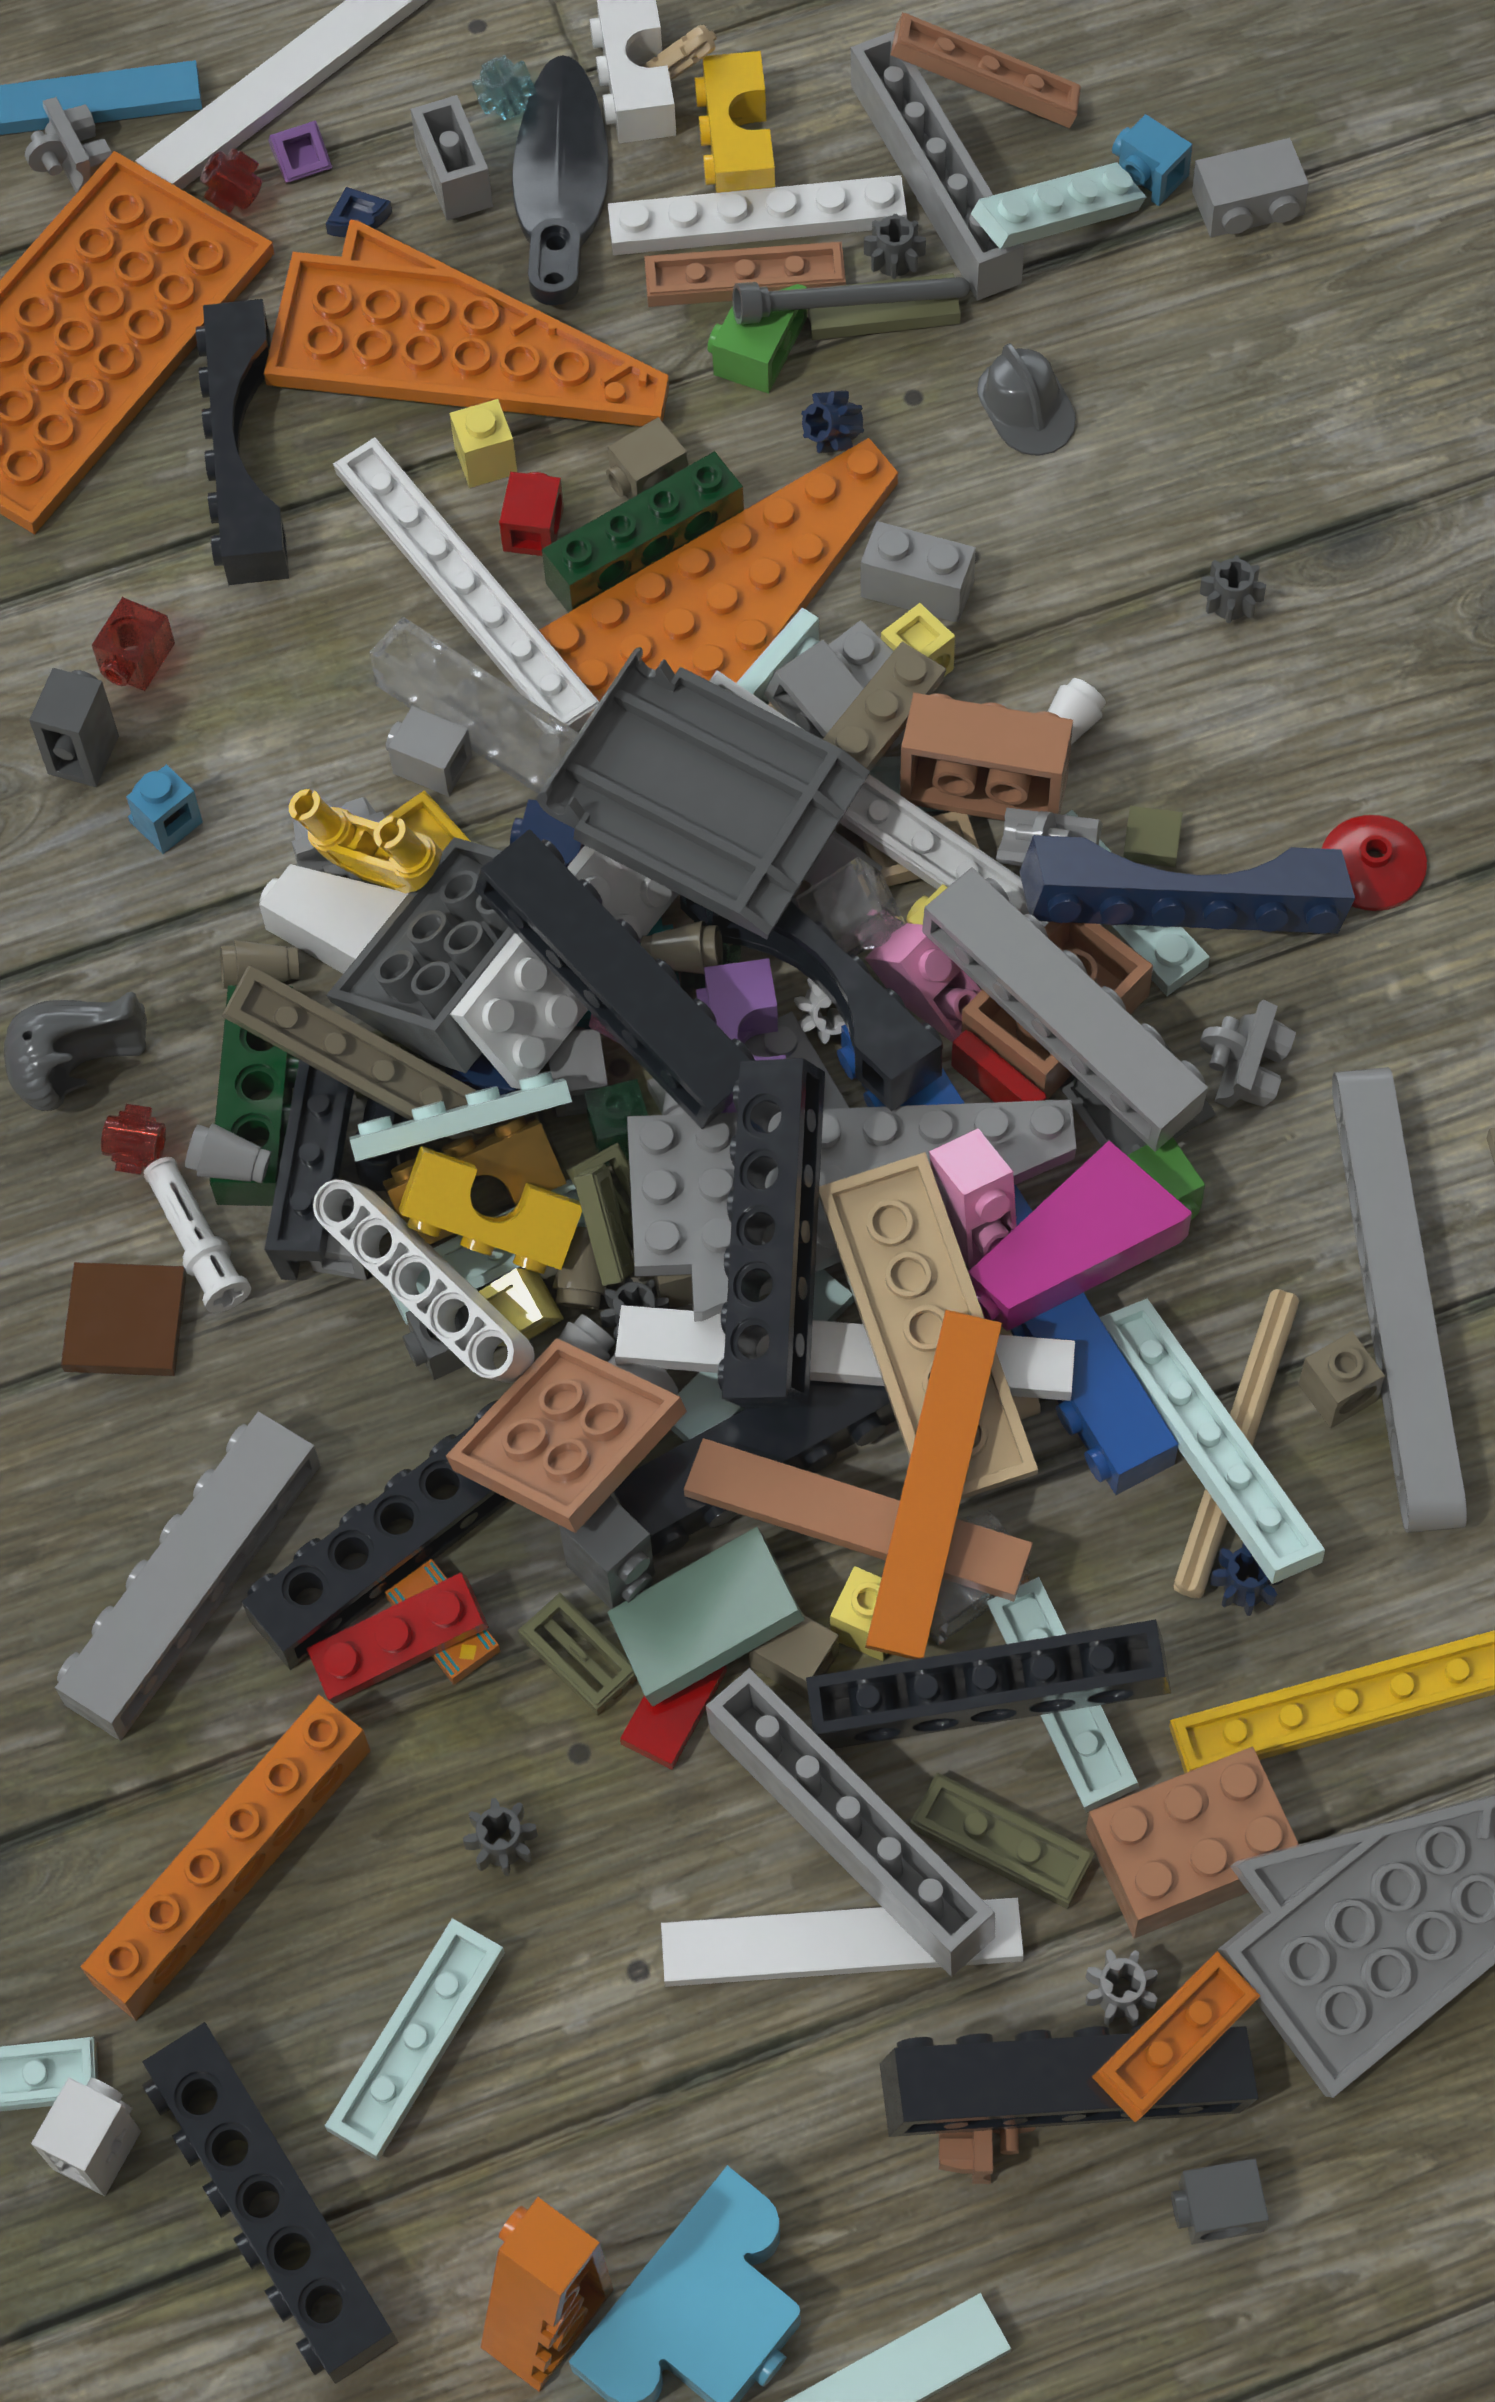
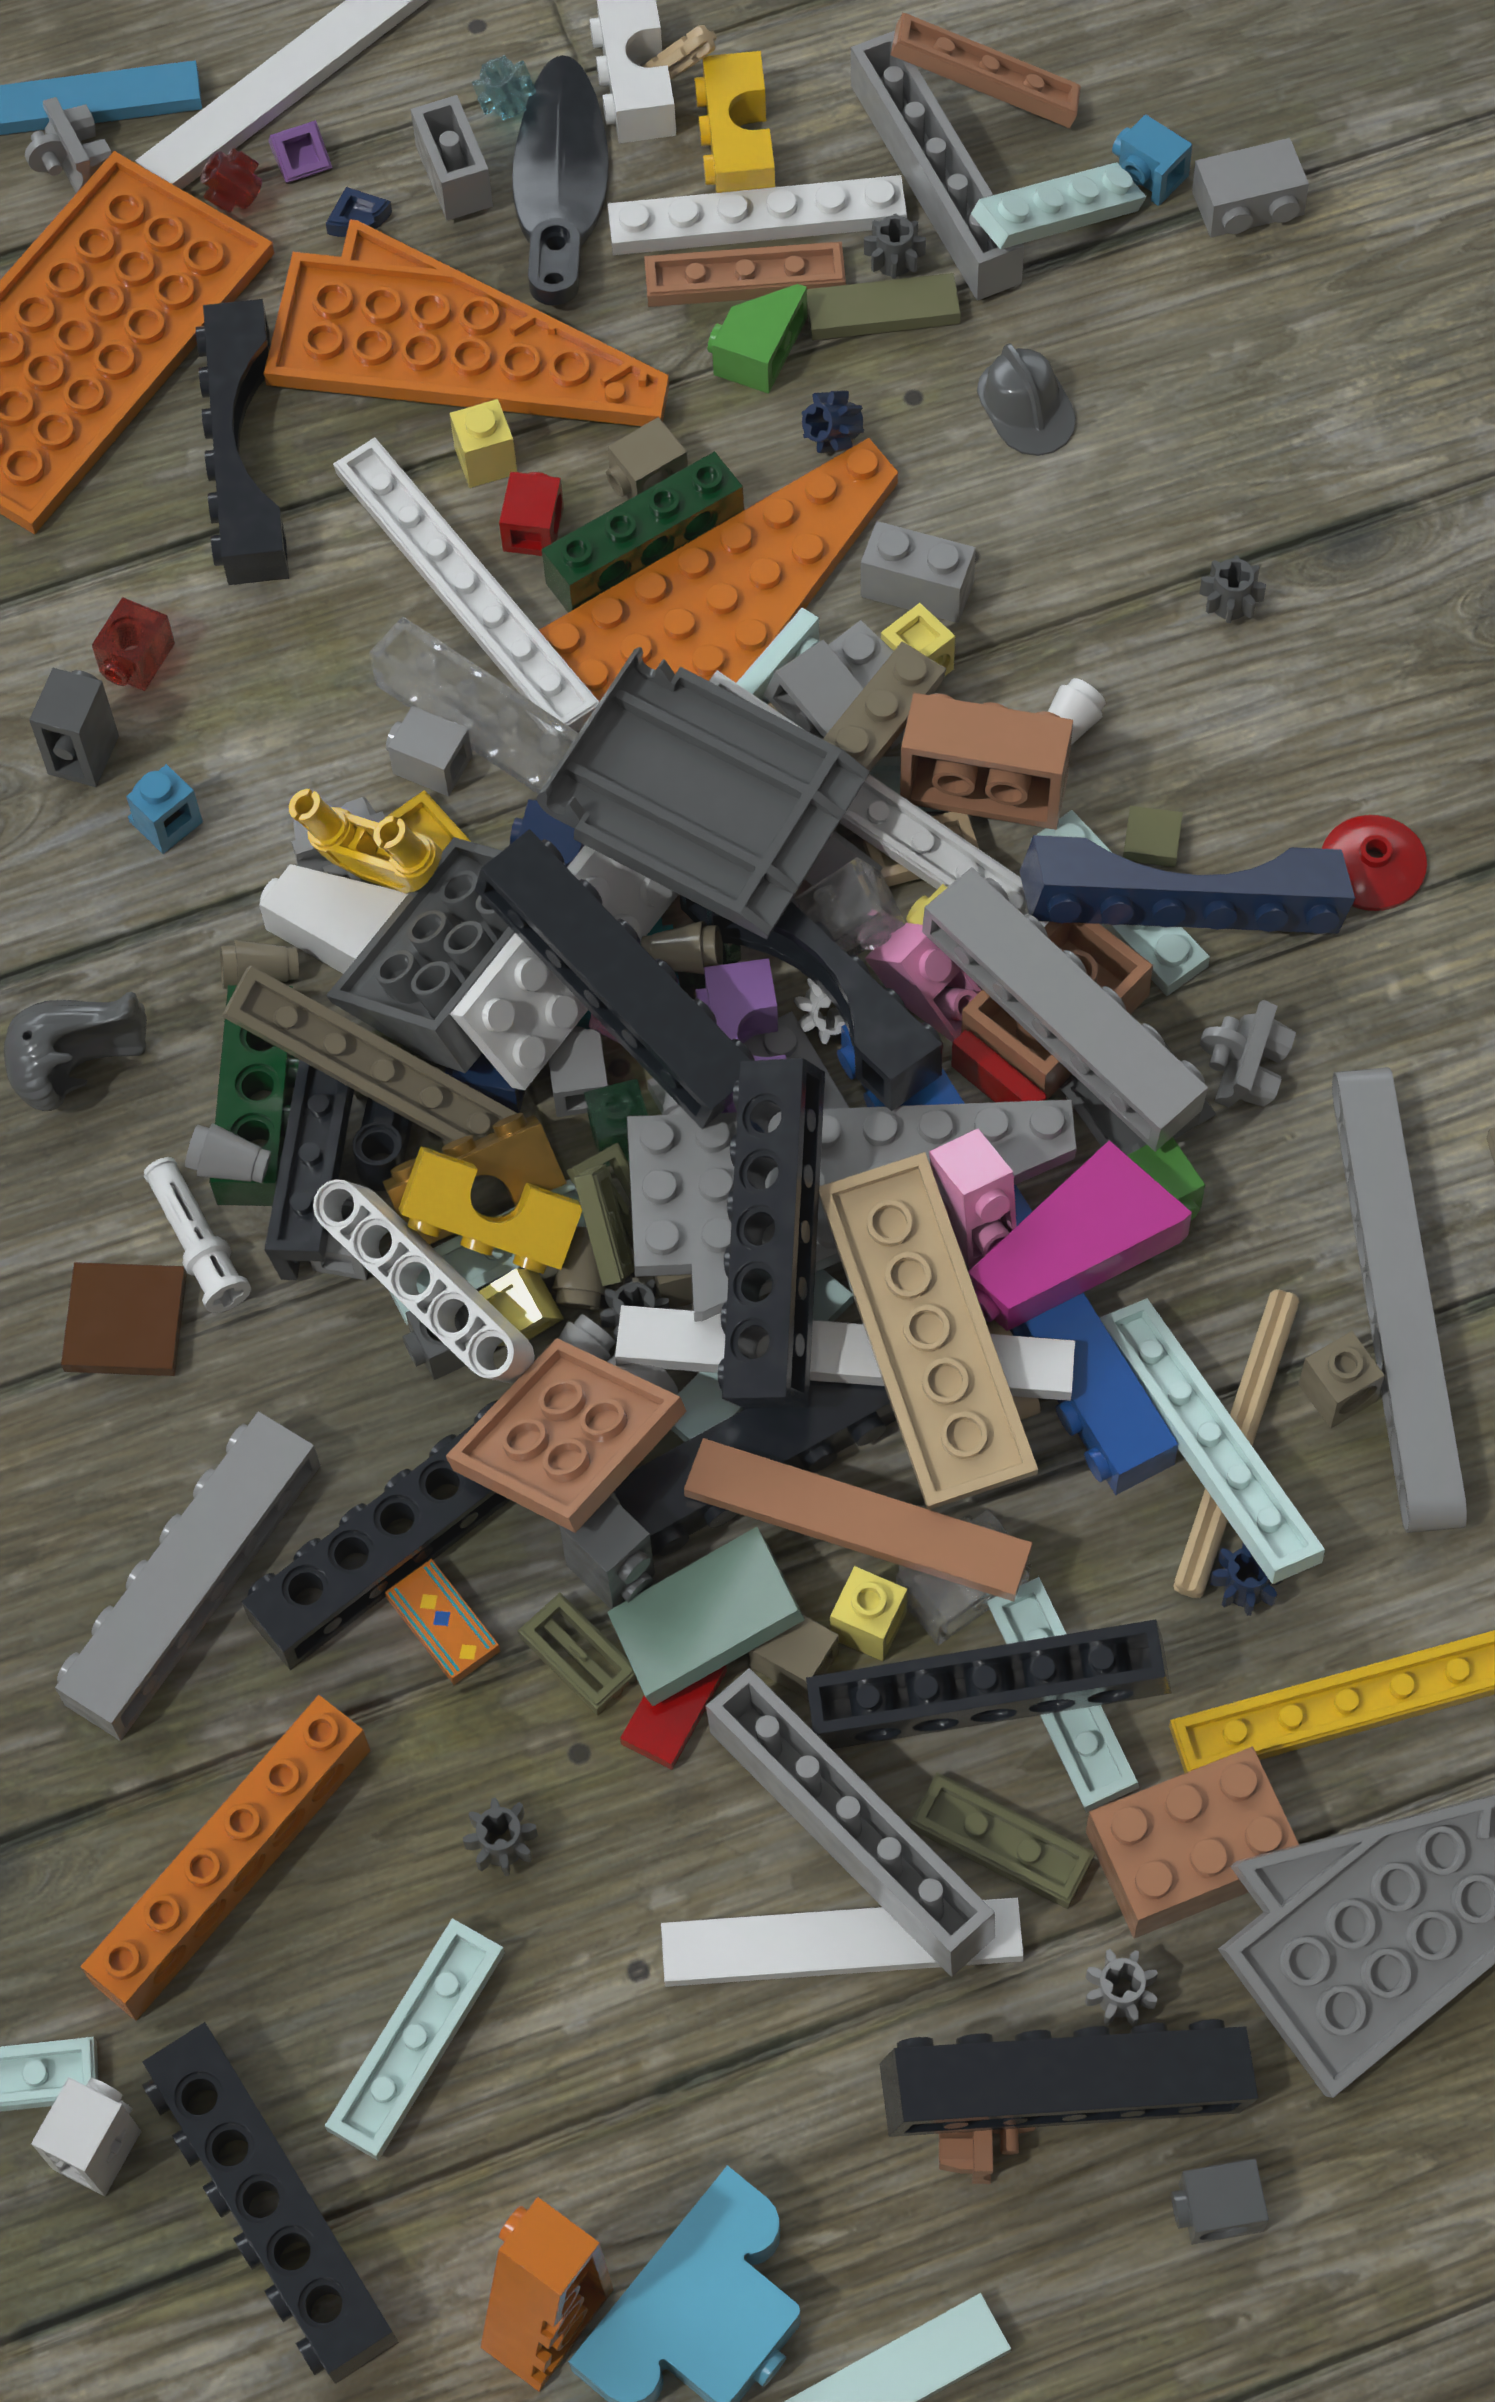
(133, 1139): clear red gear -> none
(397, 1638): red plate -> none
(436, 1122): light aqua plate -> none
(756, 302): dark grey piece -> none
(933, 1485): orange tile -> none
(1023, 824): light grey hips -> none
(1176, 2036): orange tile -> none

